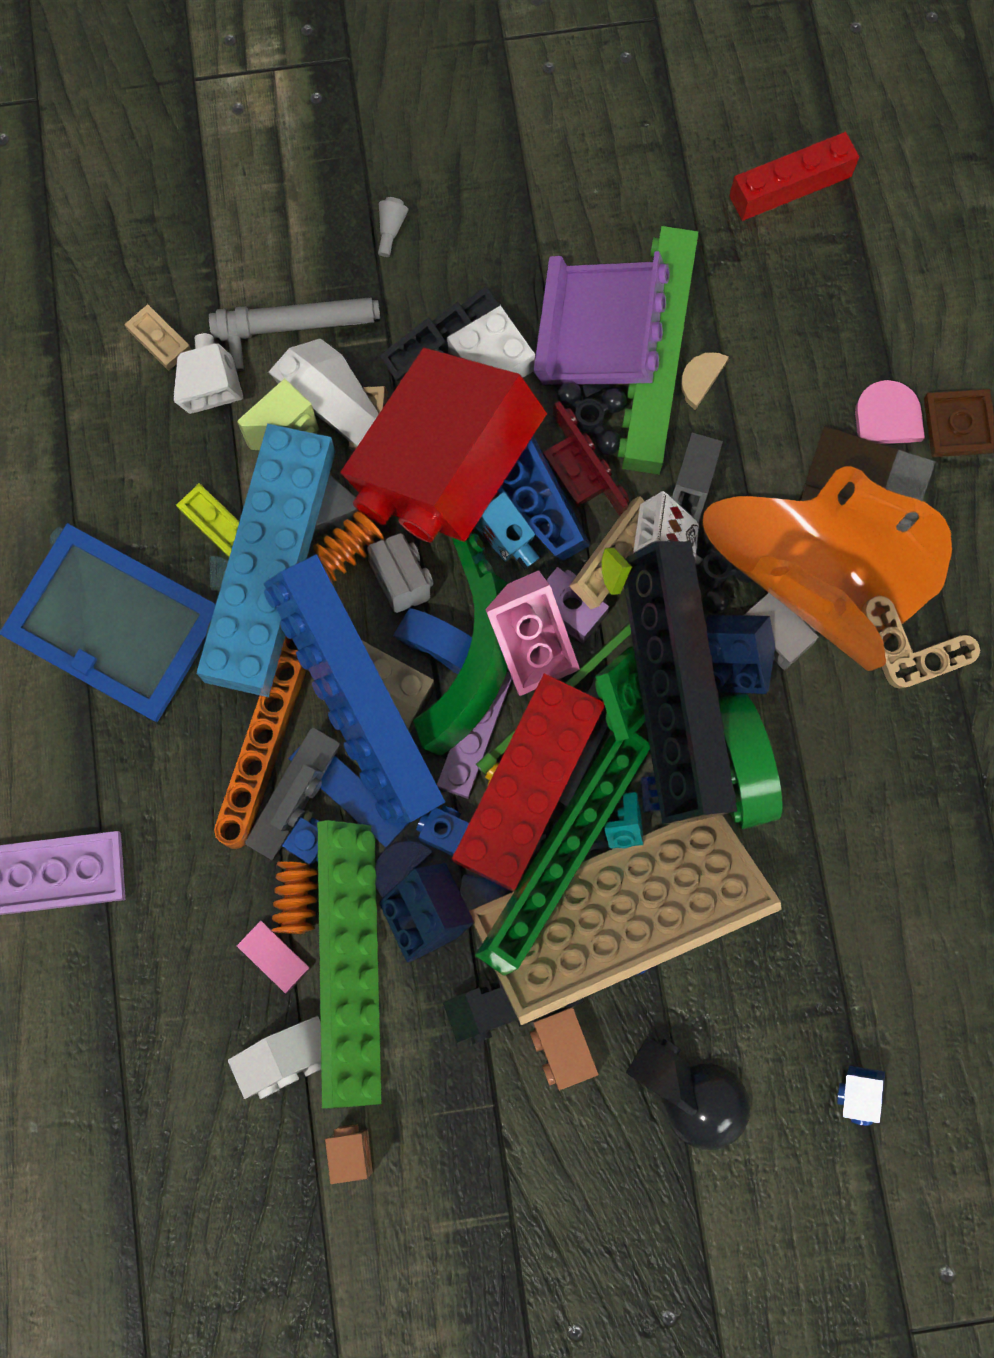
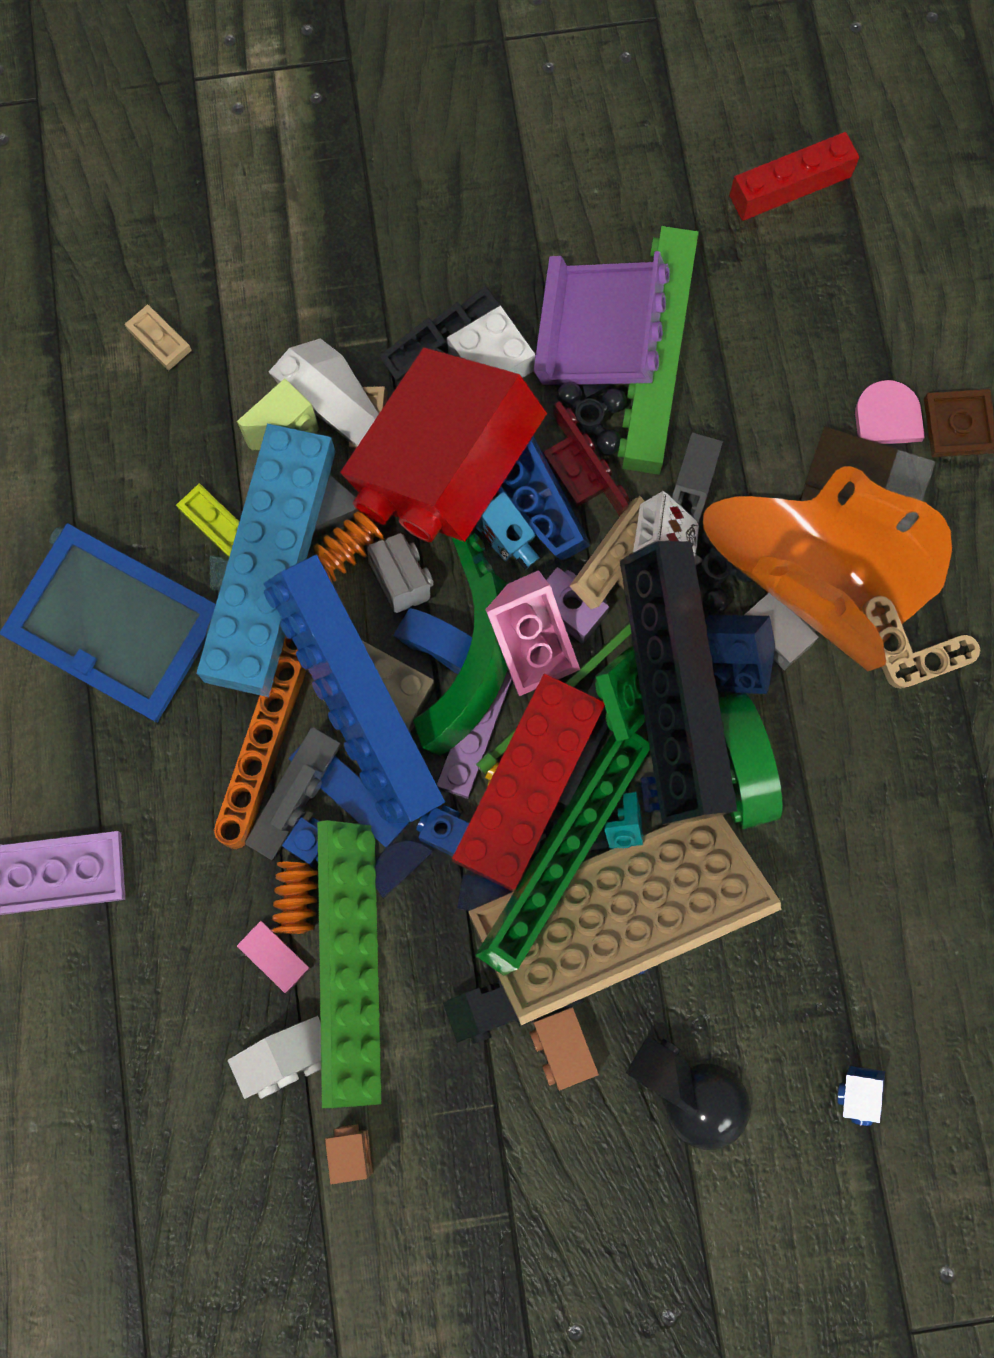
(206, 376): white torso -> none
(247, 322): light grey cylinder -> none
(391, 216): light grey cone -> none
(426, 911): dark blue slope -> none
(614, 570): lime tile -> none
(700, 376): tan tile -> none

